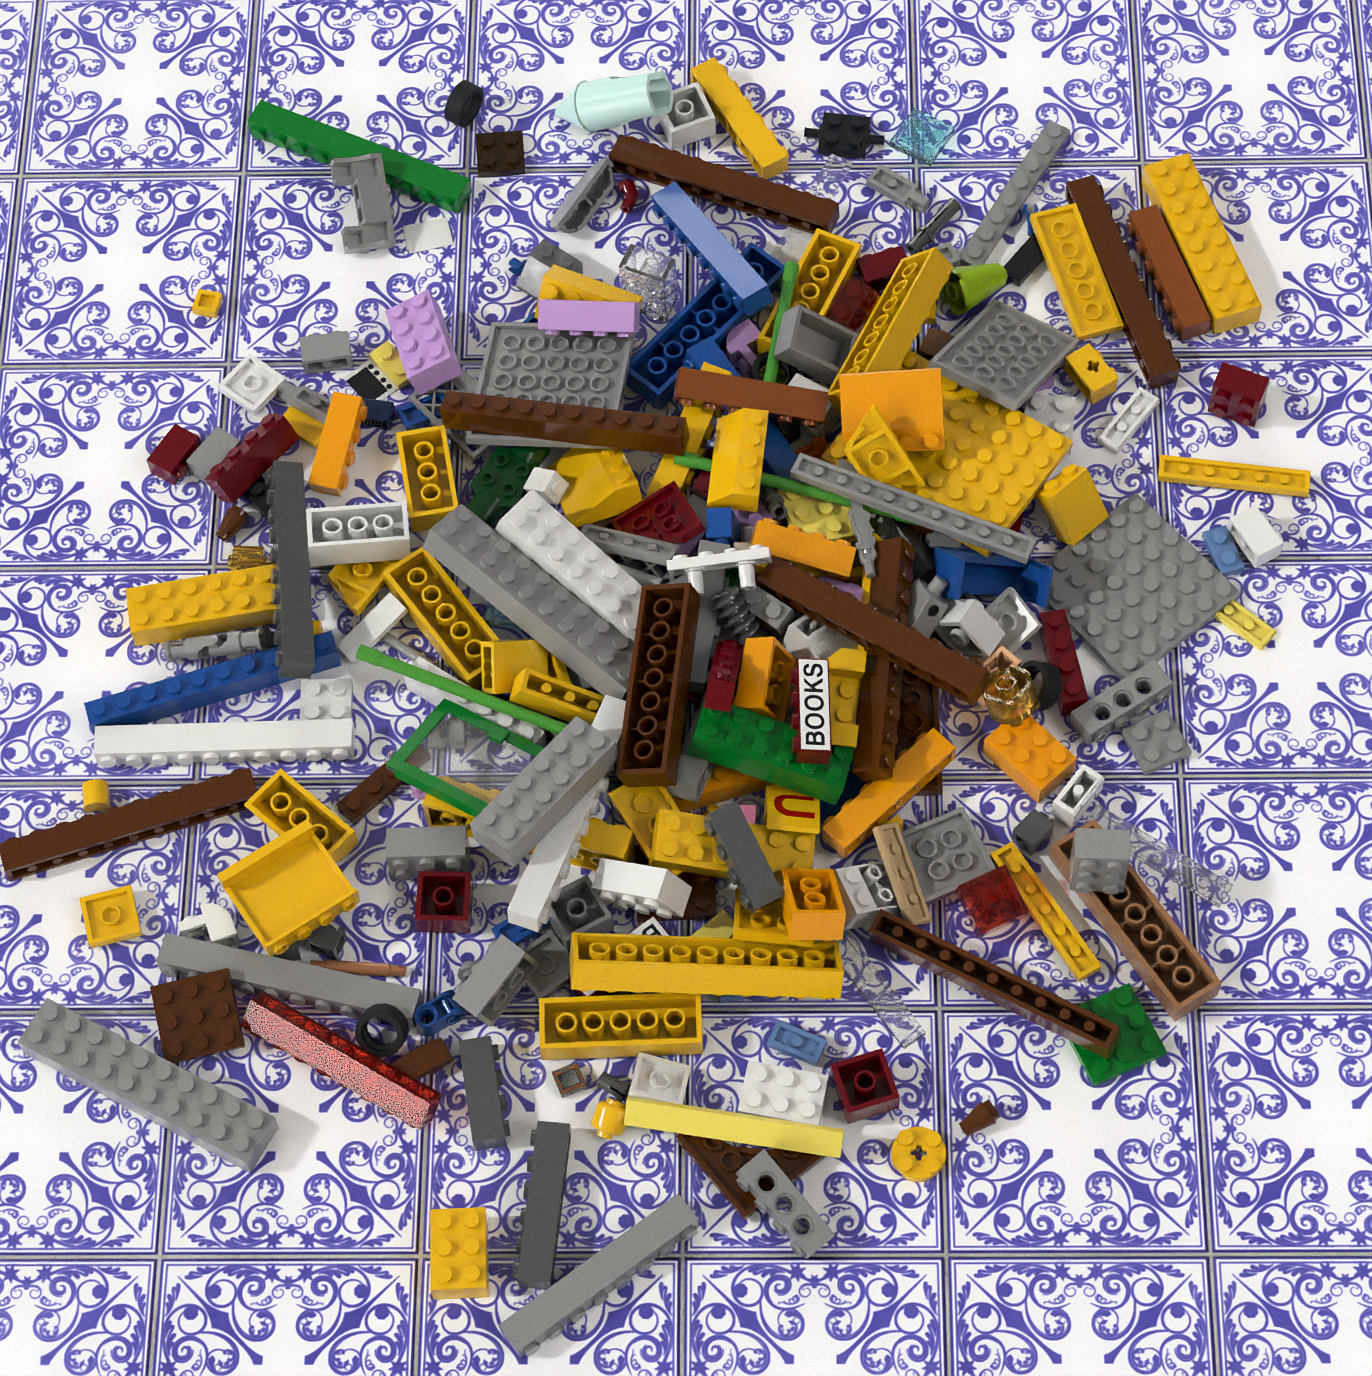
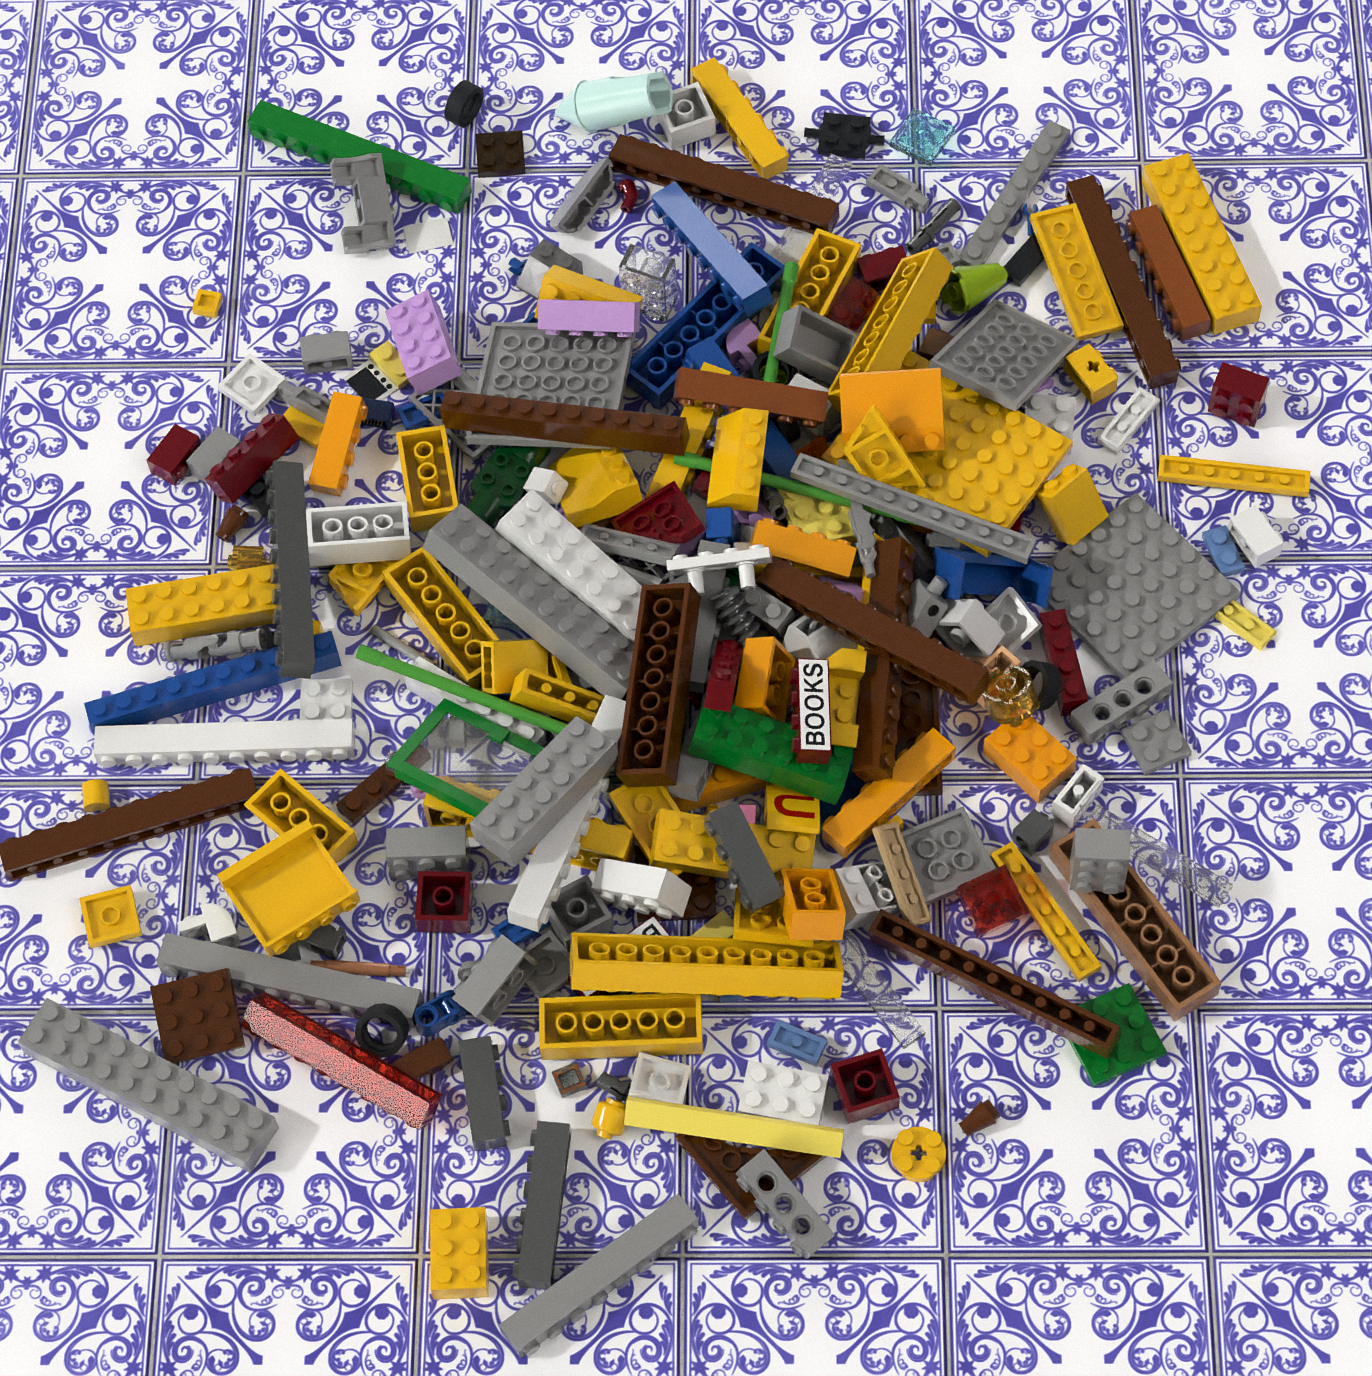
(373, 626): white tile -> none

